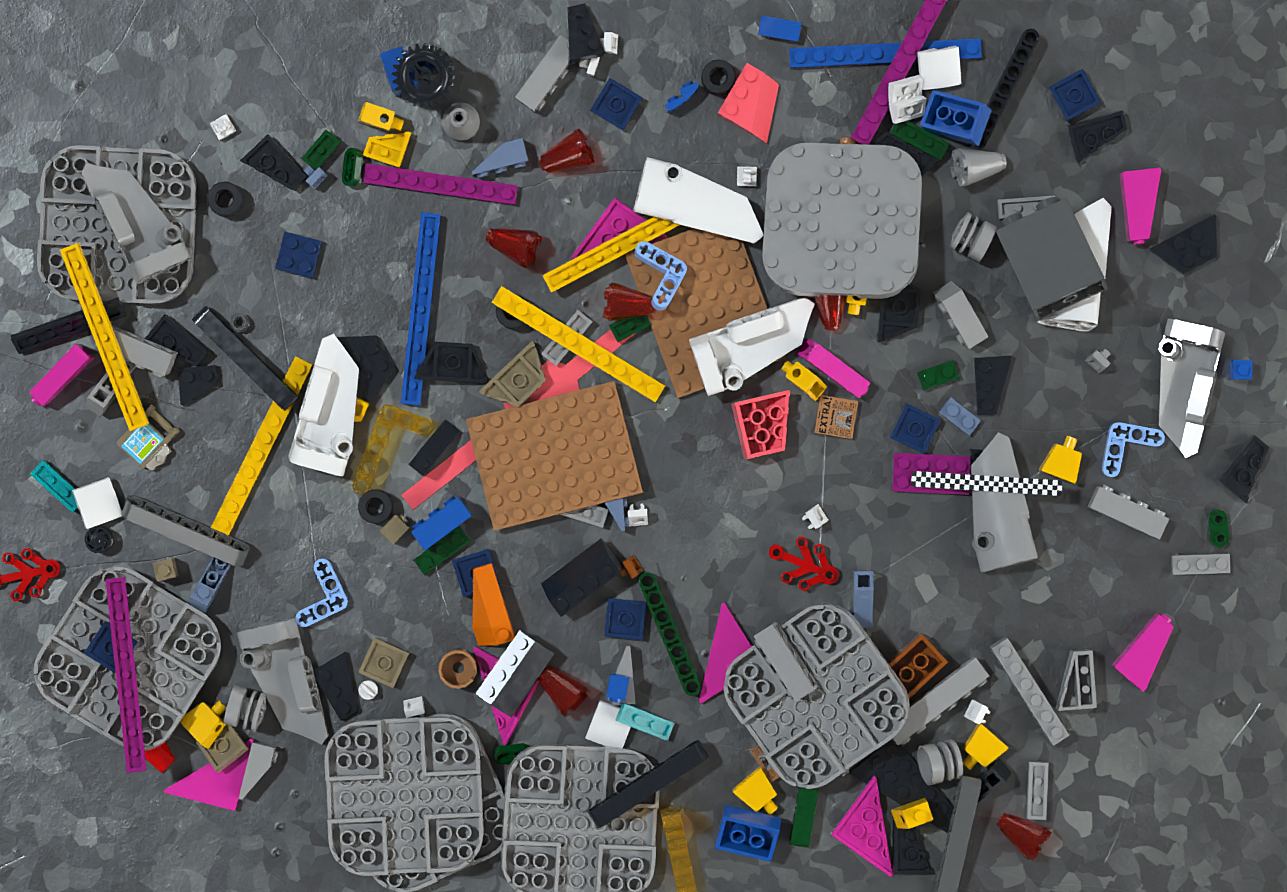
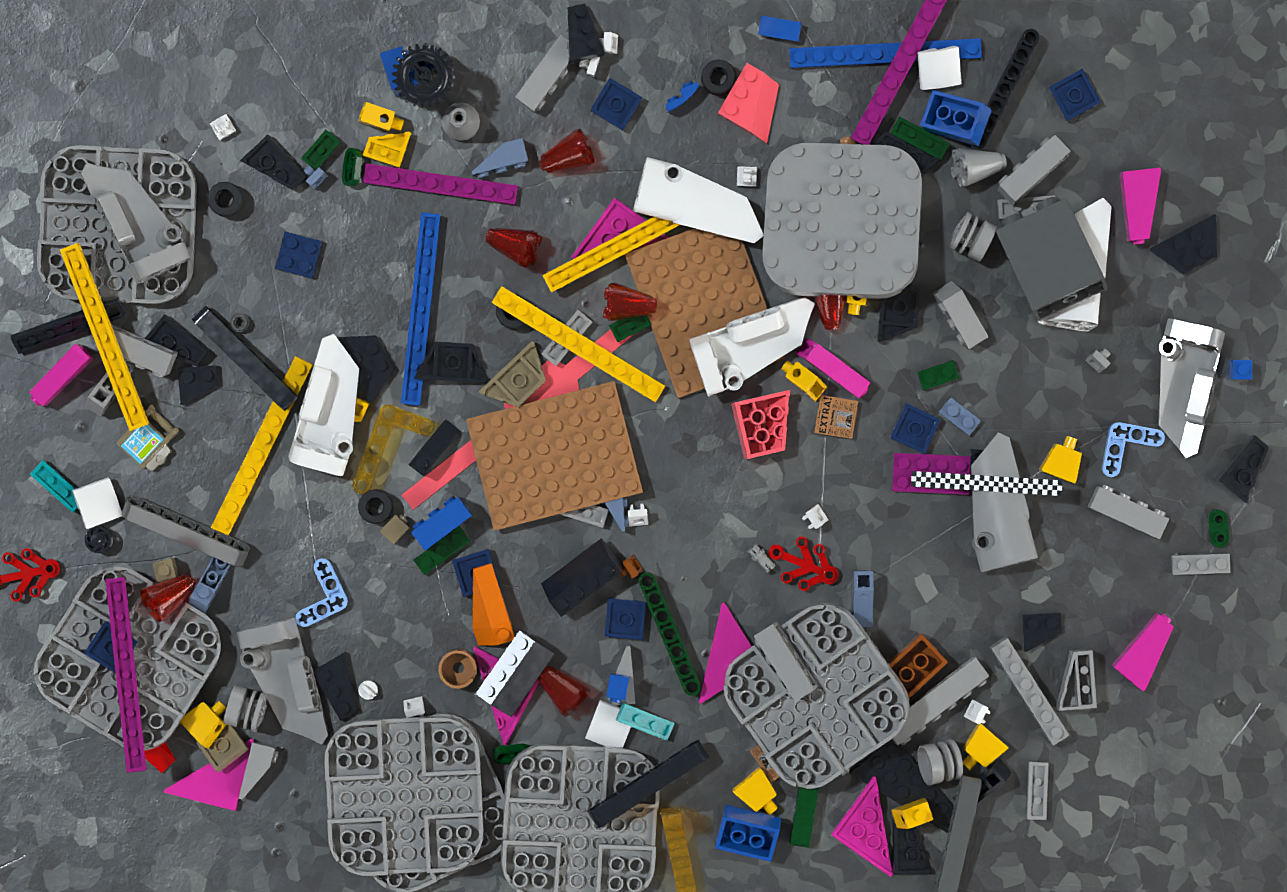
(167, 595): none -> clear red cone
(383, 662): dark tan plate -> none
(670, 274): light blue beam -> none
(760, 556): none -> light grey pin
(906, 99): white slope -> none
(990, 379): black wing -> none
(1024, 834): clear red cone -> none
(1033, 170): none -> light grey brick
(1039, 628): none -> black wing
(1095, 132): black wing -> none

